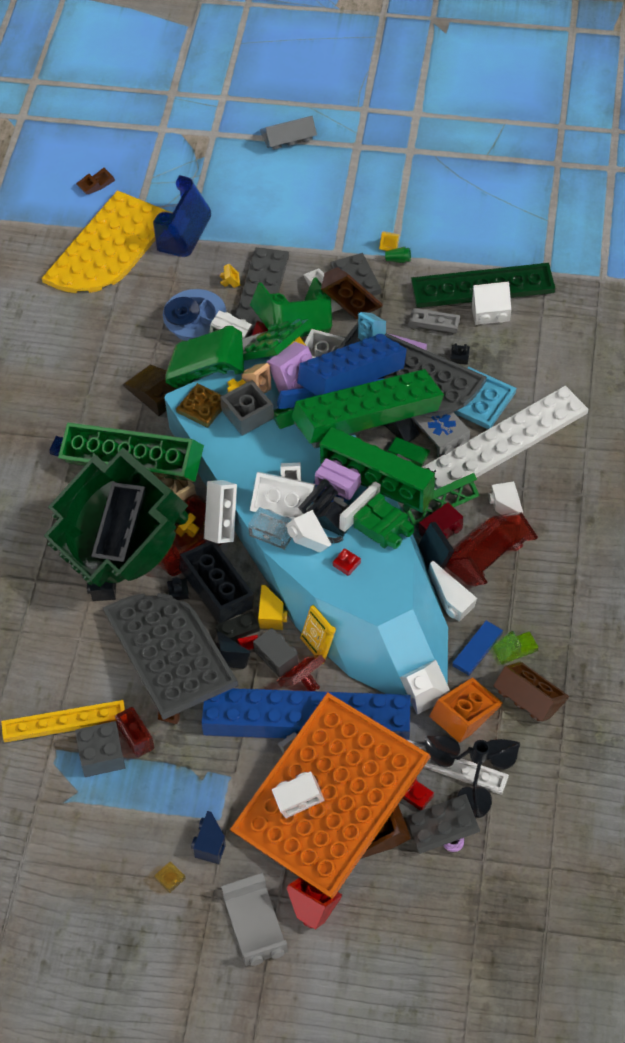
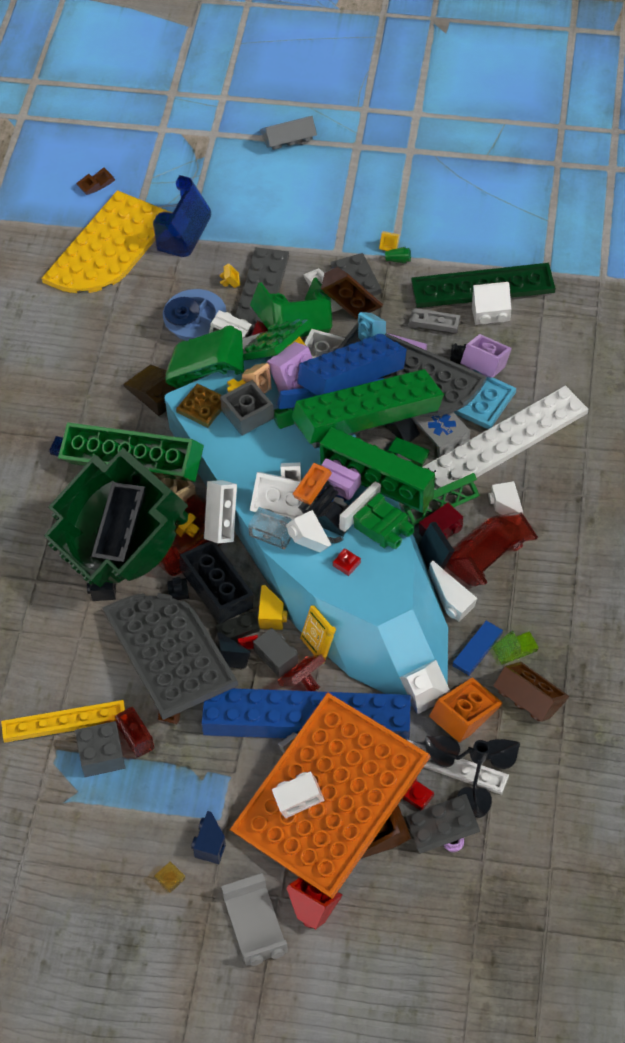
(312, 483): none -> orange plate
(485, 356): none -> lavender brick

